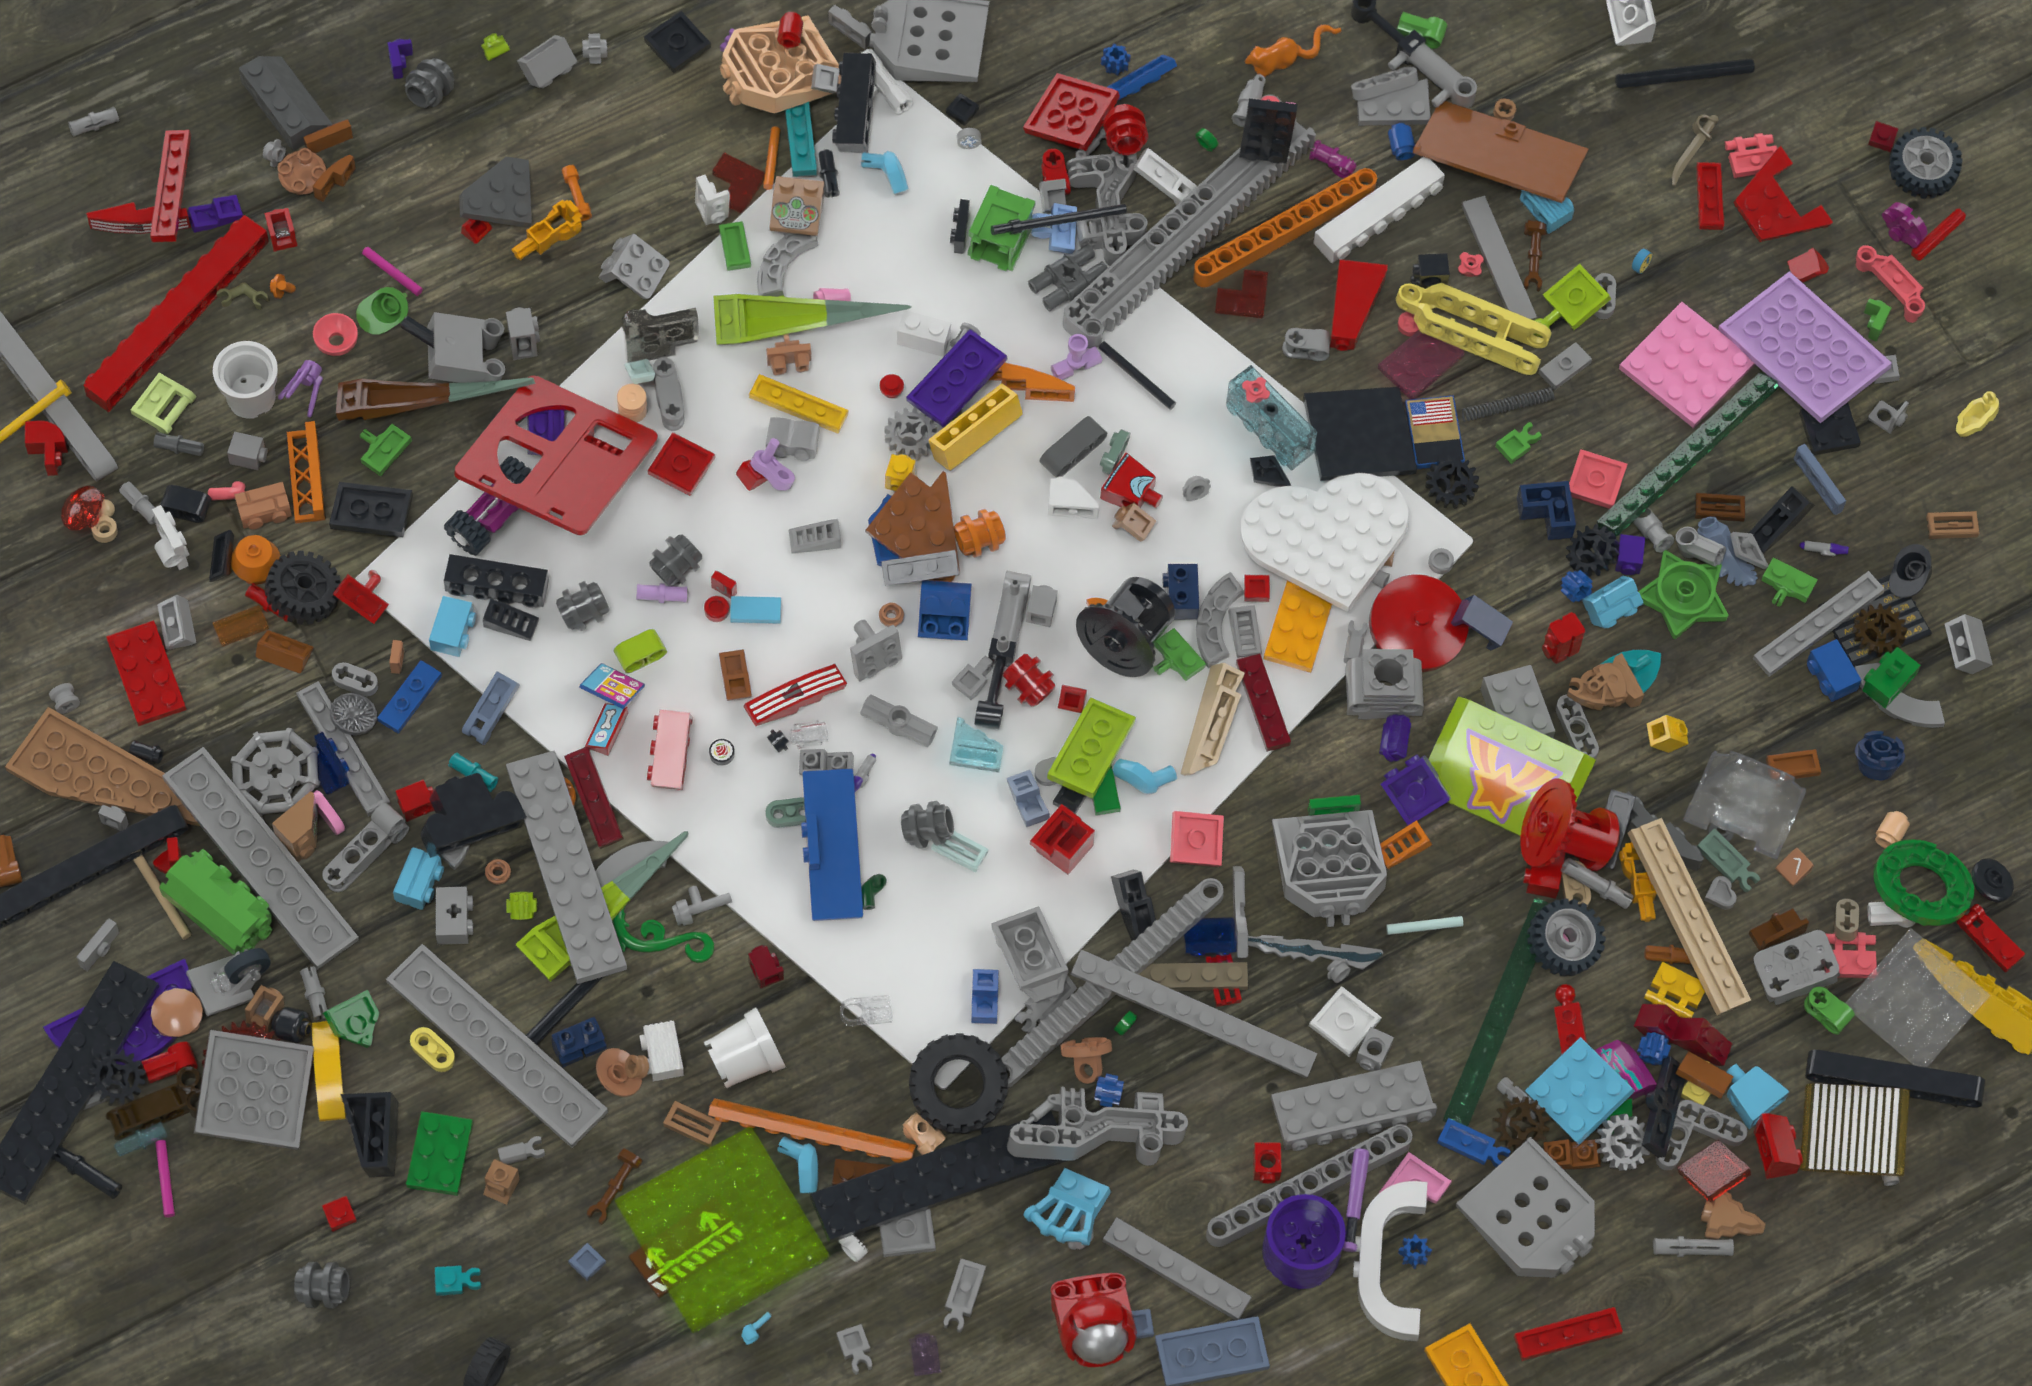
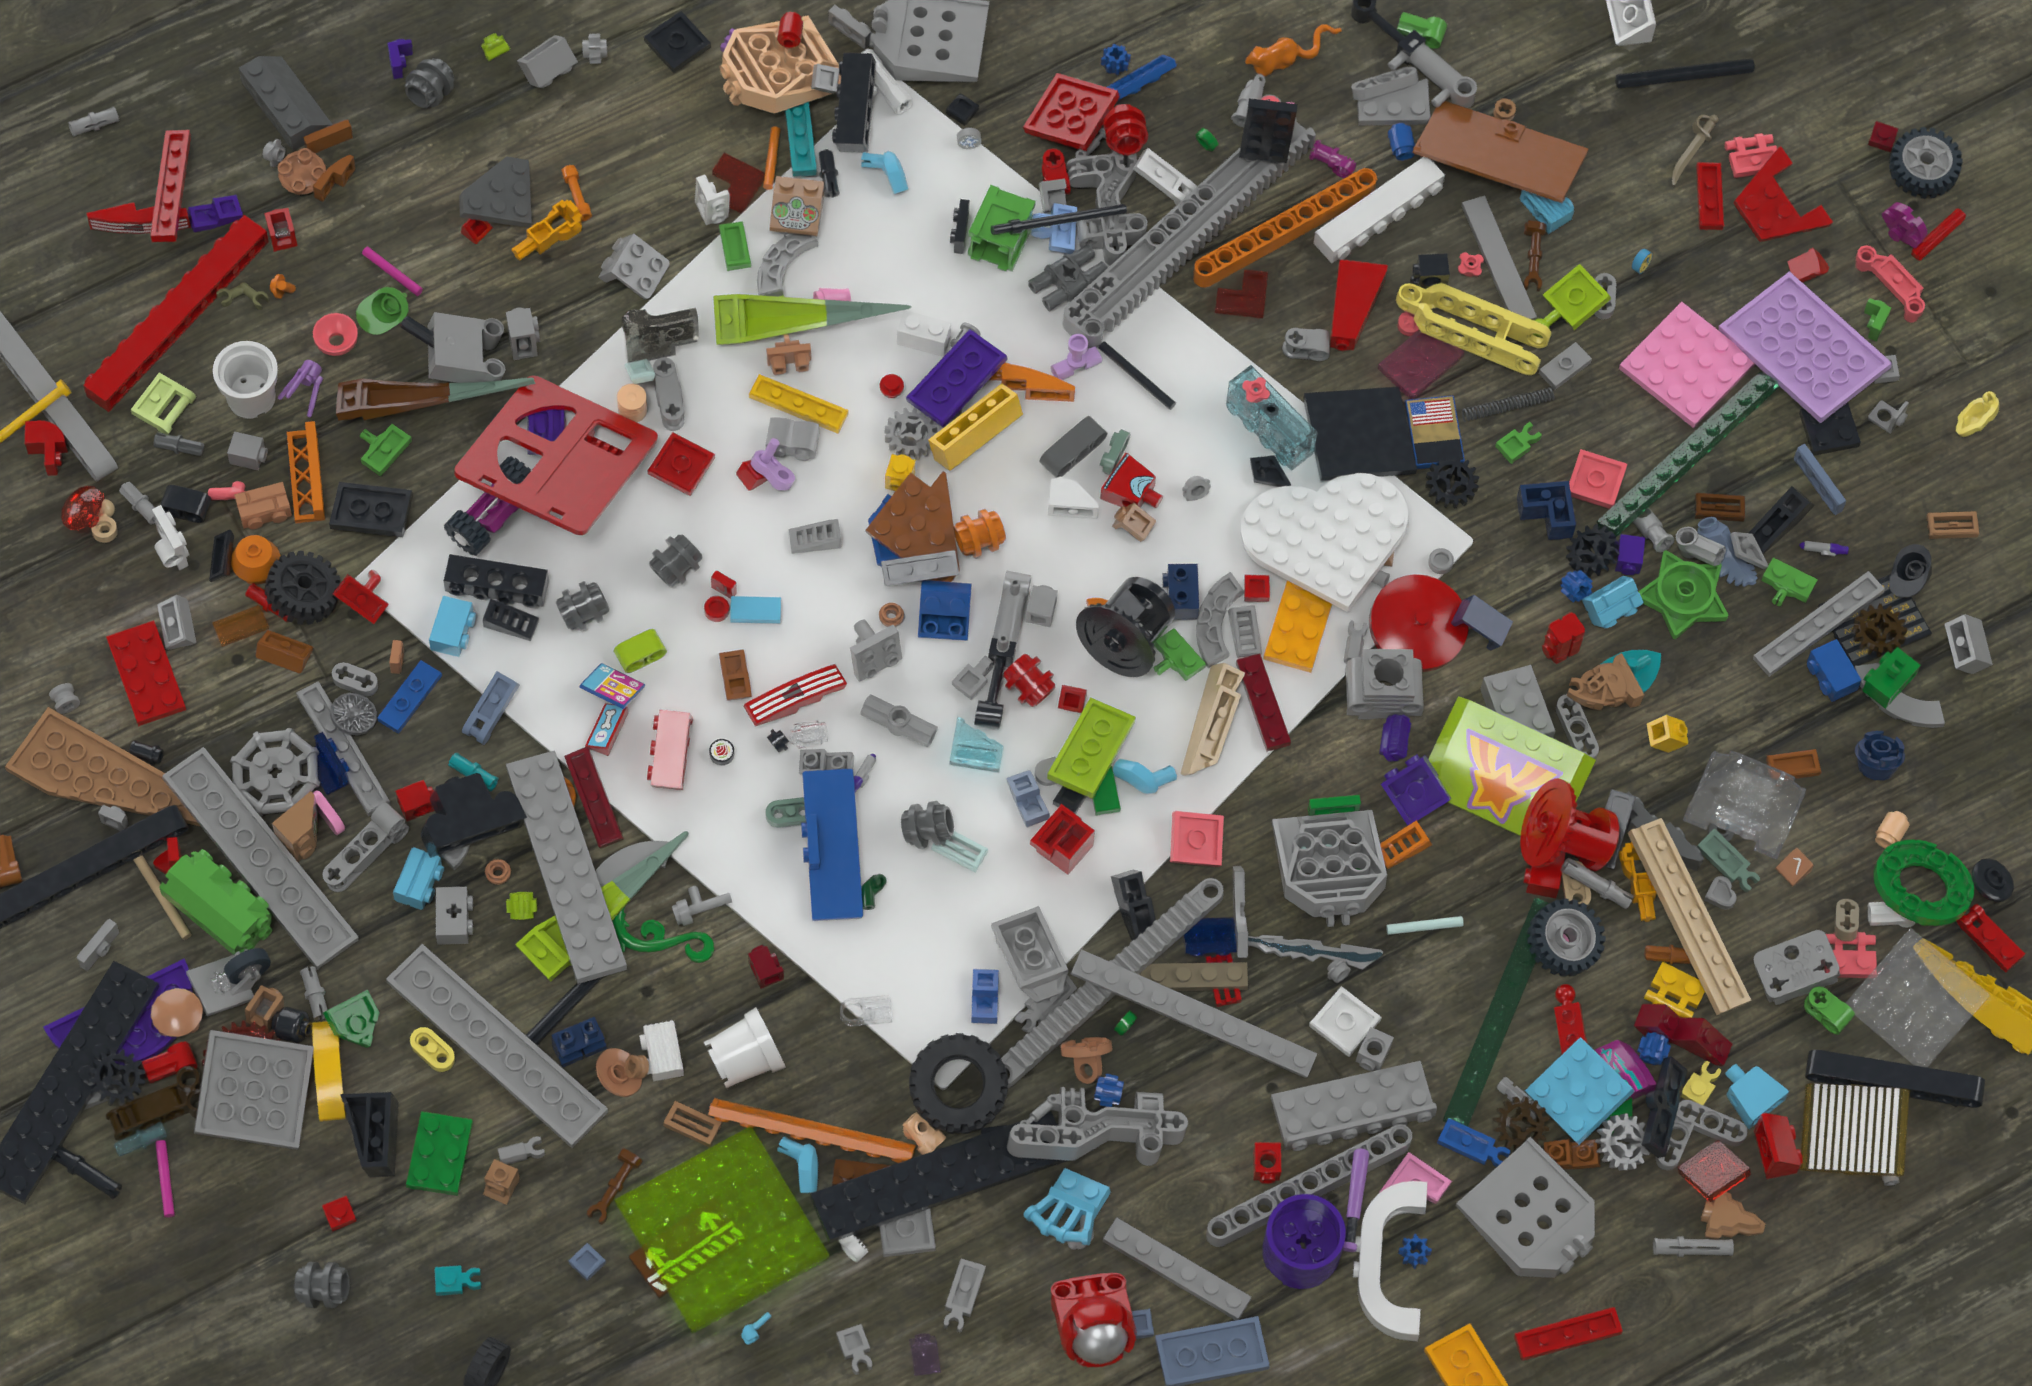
(661, 593): lavender pin -> none
(1704, 1075): dark orange tile -> none
(1778, 929): reddish brown panel -> none

